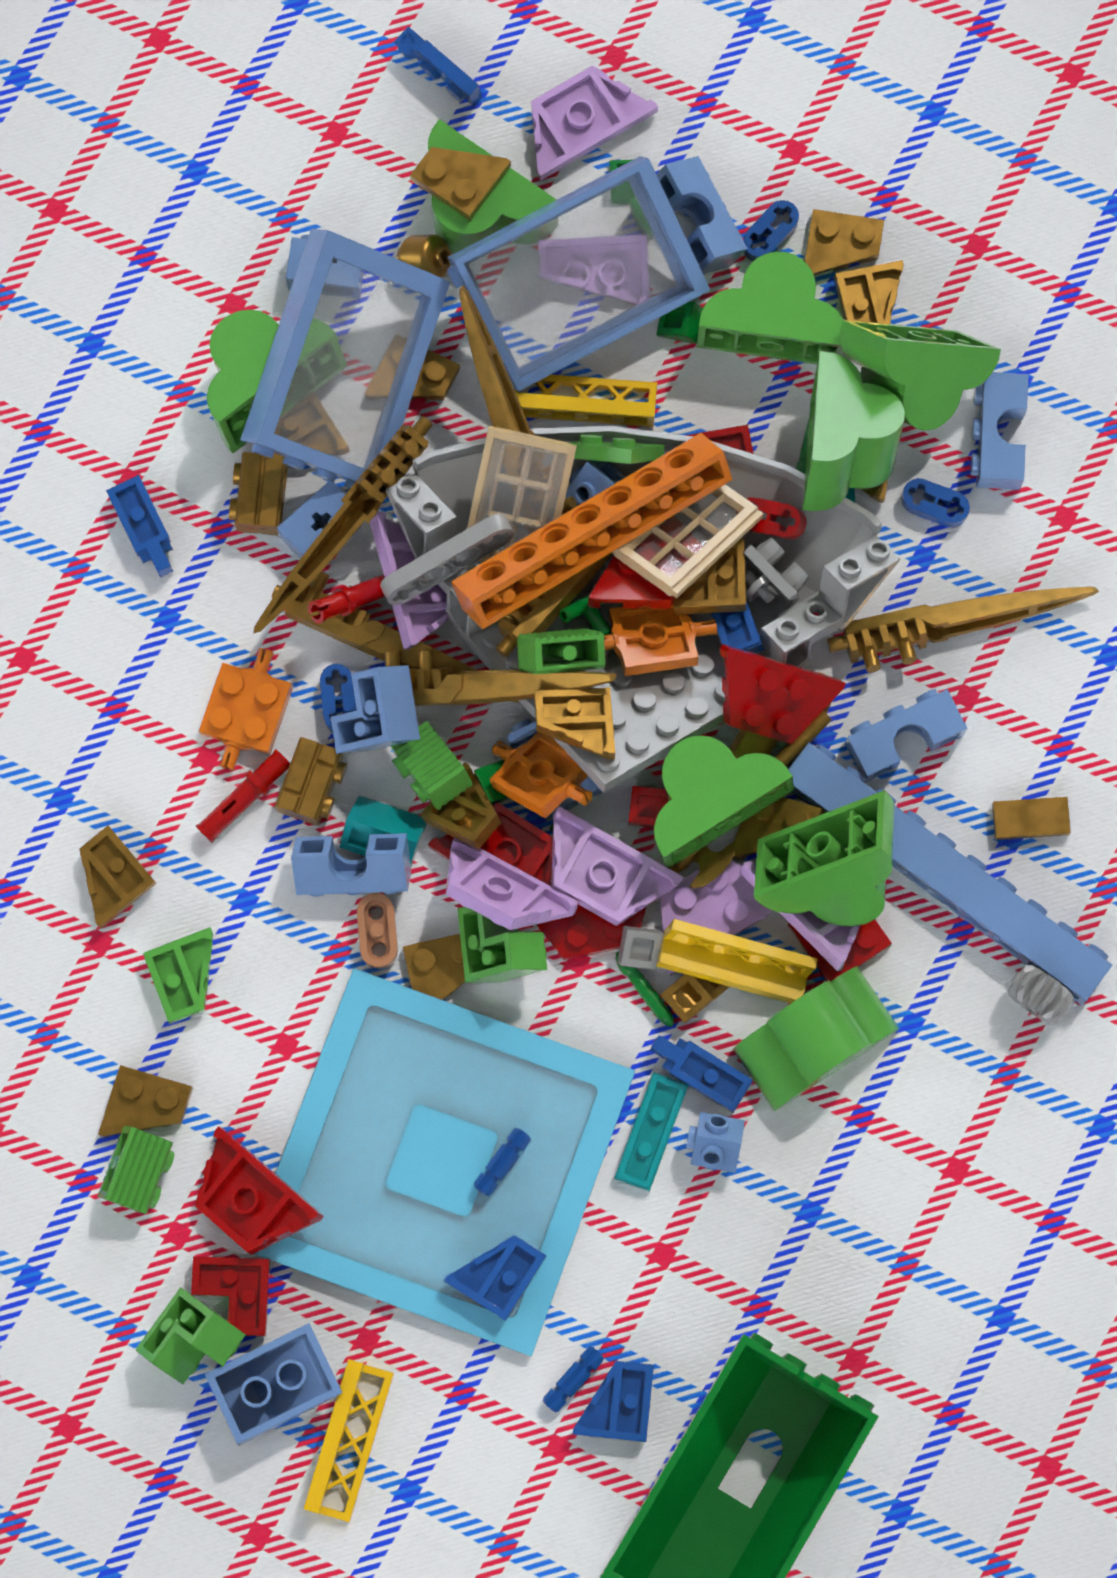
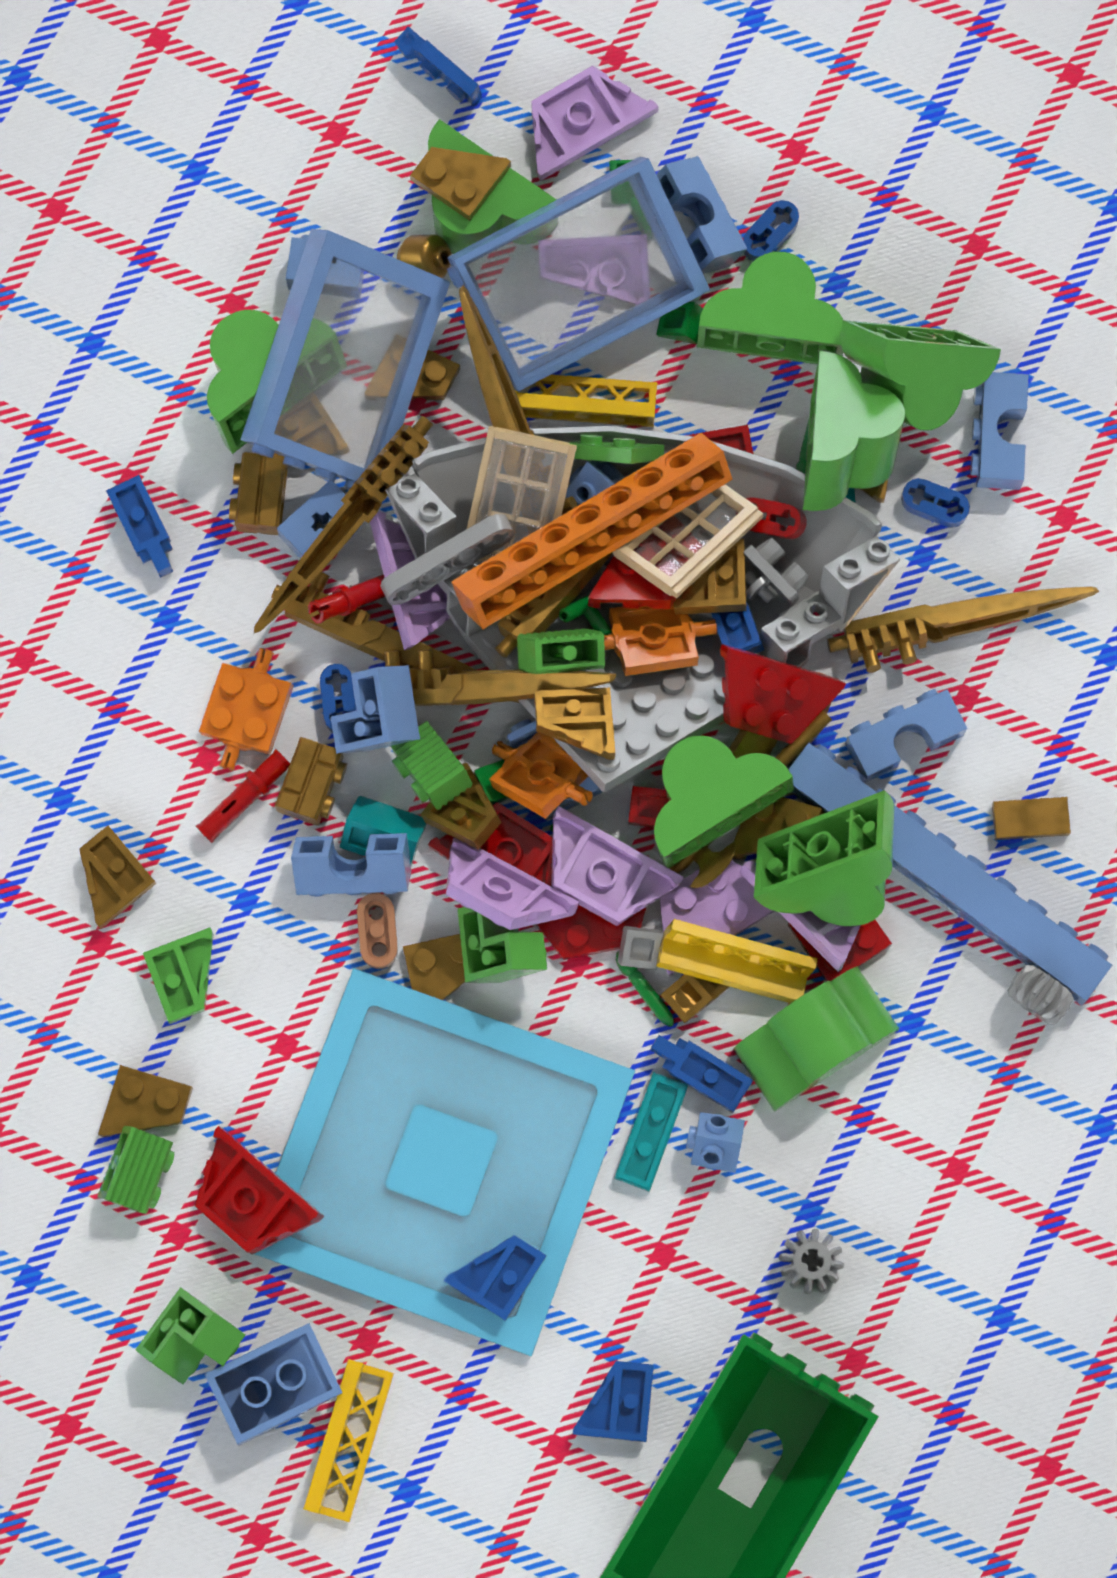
(243, 1282): red plate -> none
(502, 1161): blue axle -> none
(573, 1379): blue axle -> none
(821, 1253): none -> light grey gear
(841, 240): pearl gold wing -> none
(869, 292): pearl gold wing -> none

